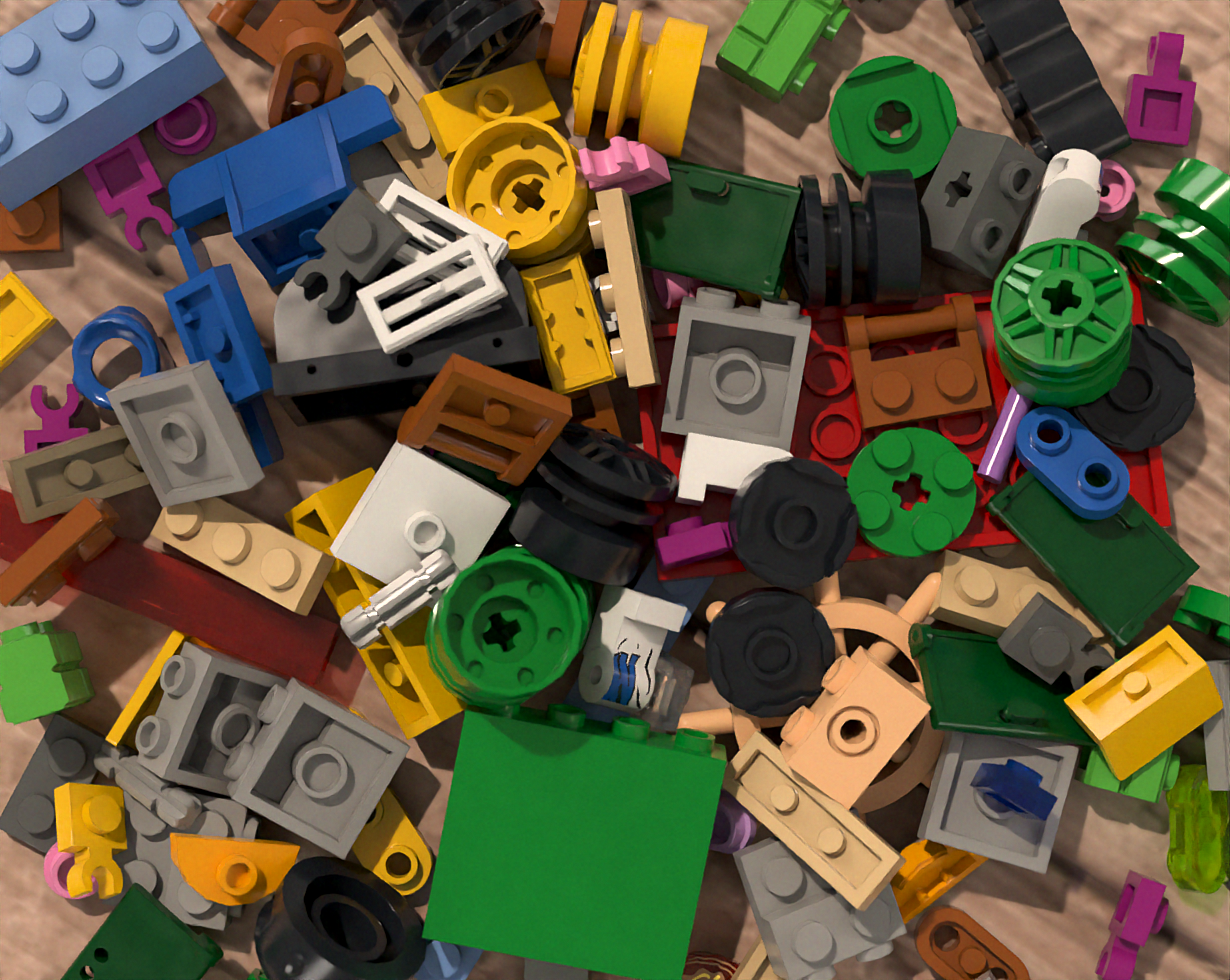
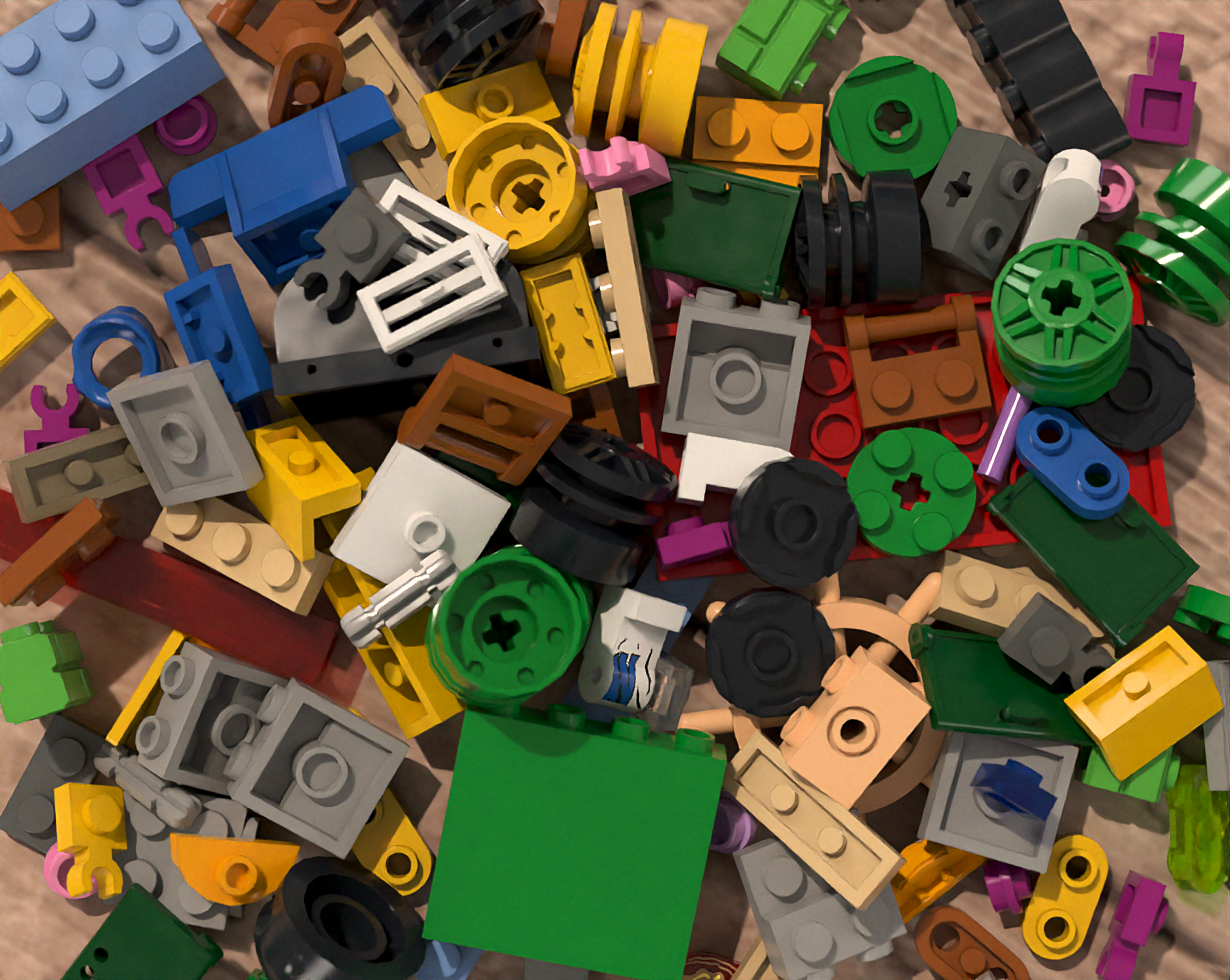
(300, 481): none -> yellow panel
(758, 137): none -> light orange plate
(1006, 886): none -> magenta plate
(1064, 897): none -> yellow plate

